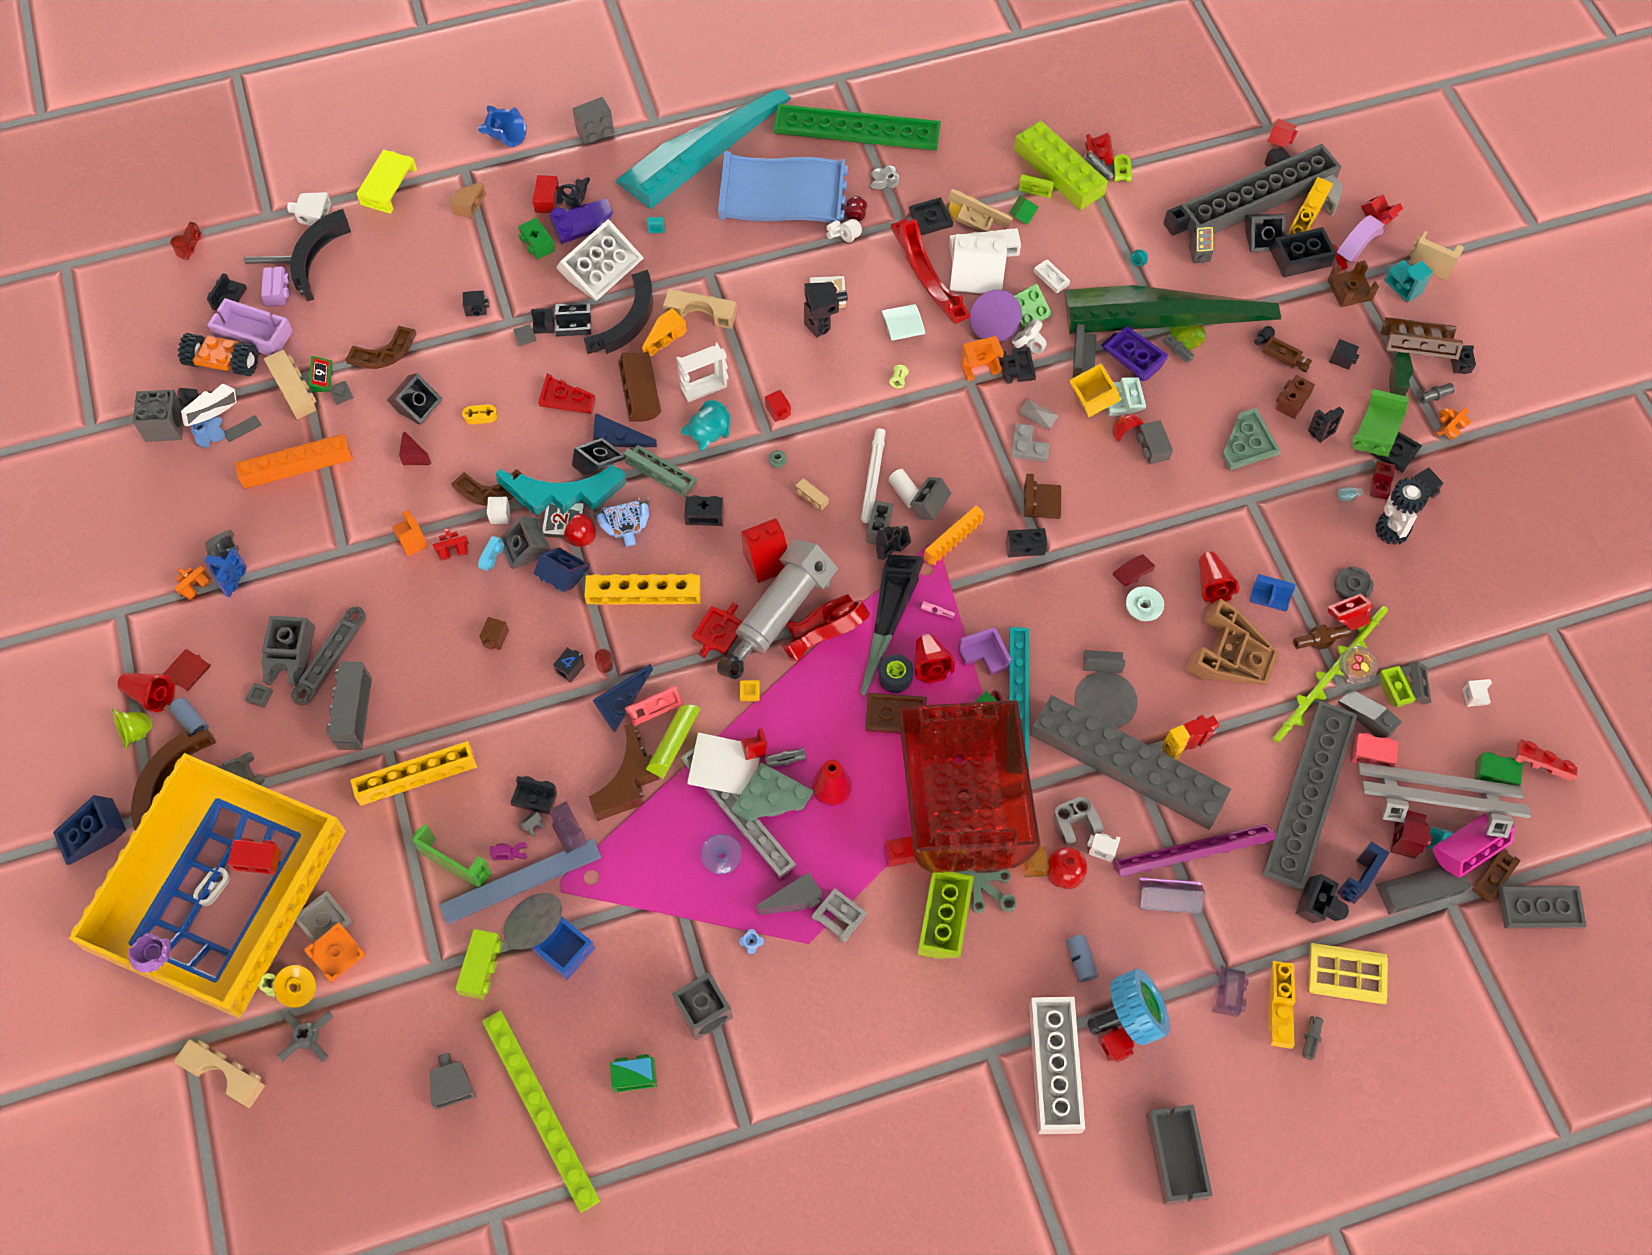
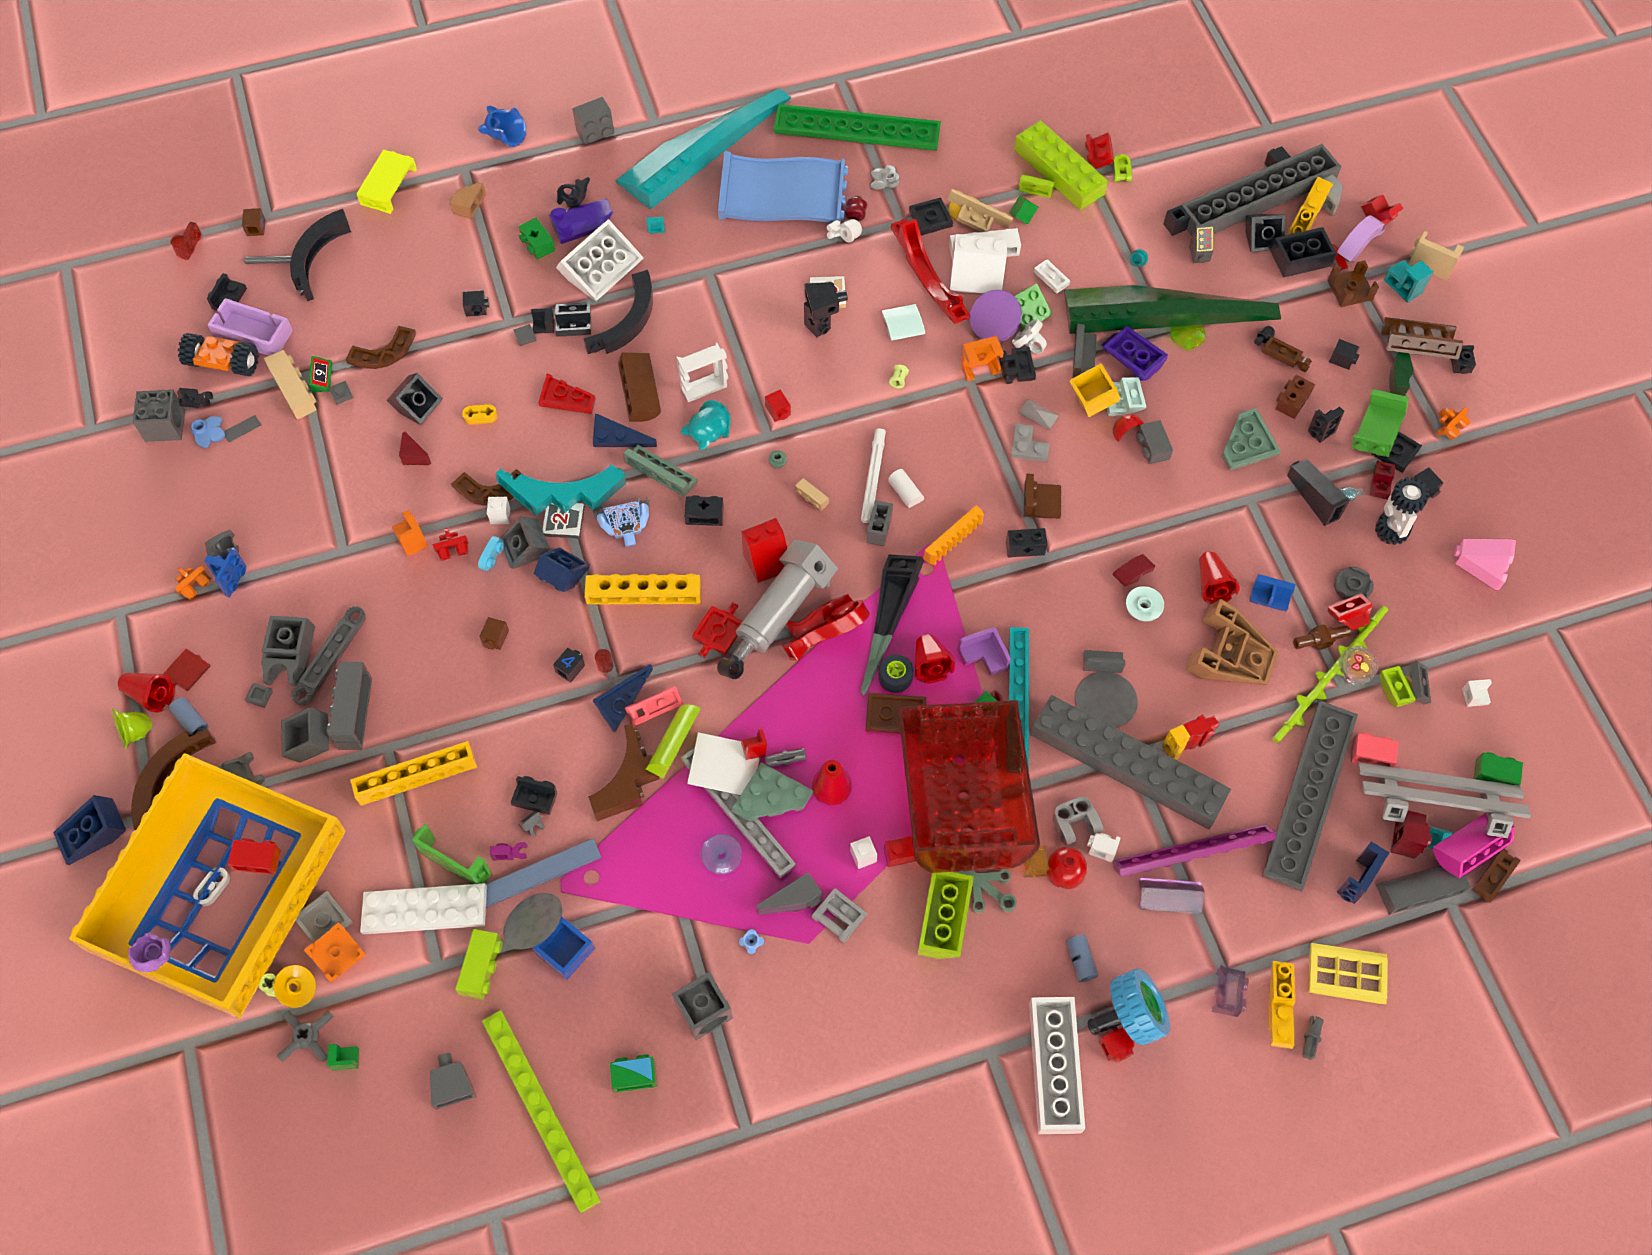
(209, 405): slope -> none
(240, 1086): tan arch -> none
(253, 222): none -> reddish brown brick
(274, 286): lavender brick -> none
(293, 461): orange brick -> none
(304, 735): none -> dark grey piece
(310, 207): white torso -> none
(342, 1058): none -> green panel
(423, 909): none -> white plate
(544, 193): red panel -> none
(567, 827): clear purple window -> none
(580, 531): red helmet -> none
(595, 456): black slope -> none
(666, 329): light orange slope -> none
(720, 310): tan arch -> none
(749, 690): yellow plate -> none
(863, 852): none -> white brick
(891, 539): black slope -> none
(929, 607): bright pink pin -> none
(930, 498): dark grey brick -> none
(1099, 165): dark grey pin -> none
(1178, 348): dark grey axle -> none
(1179, 1155): dark grey piece -> none
(1283, 133): brick -> none
(1318, 491): none -> black slope
(1320, 901): black brick -> none
(1371, 715): dark grey slope -> none
(1436, 393): dark grey pin -> none
(1486, 559): none -> bright pink slope
(1538, 758): red wing -> none
(1542, 907): dark grey tile -> none

